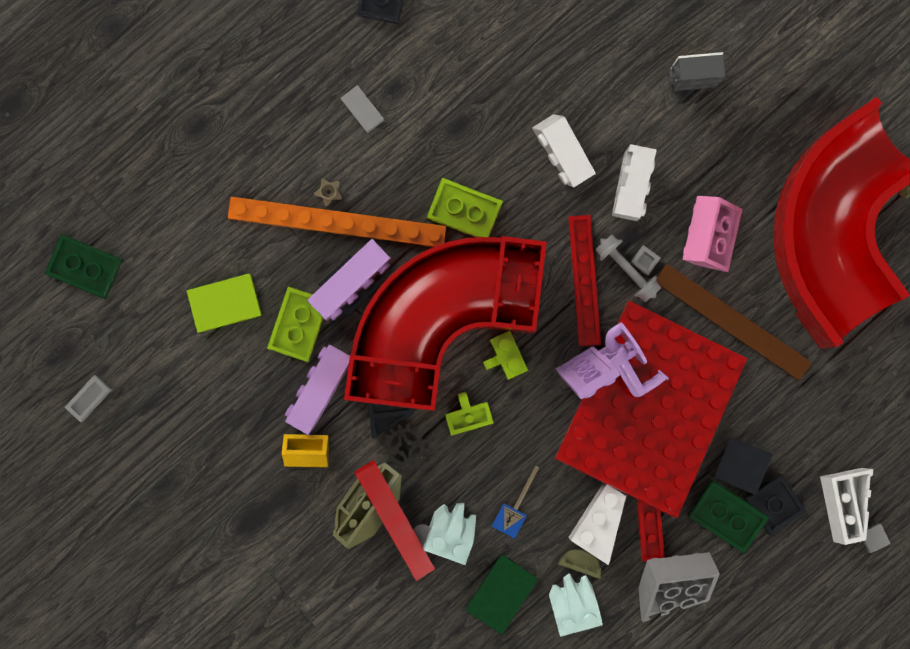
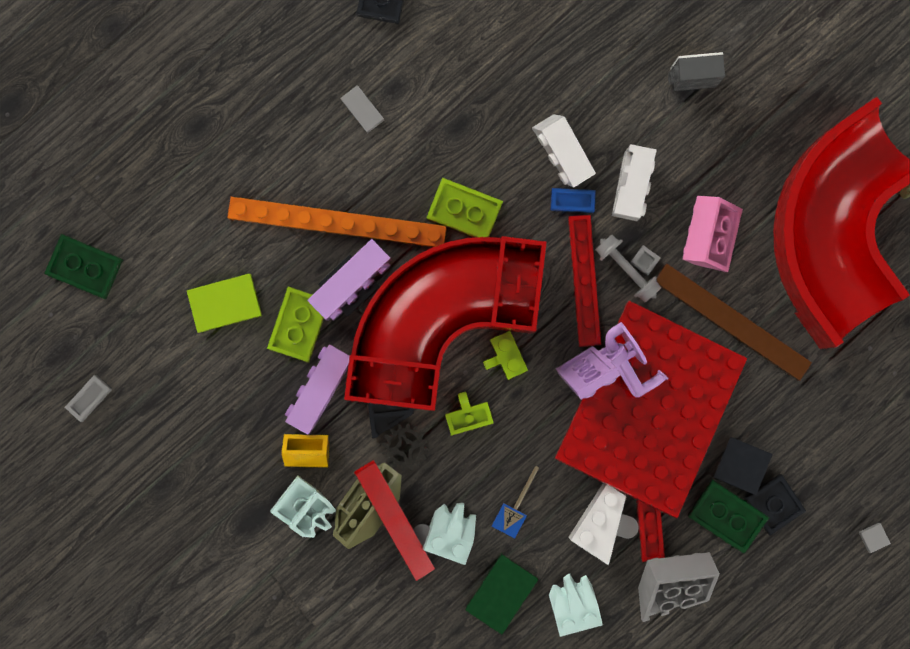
(303, 508): none -> light aqua plate
(322, 192): dark tan plate -> none
(573, 200): none -> blue tile
(581, 561): olive tile -> none
(627, 527): none -> light grey tile
(847, 504): white wedge -> none

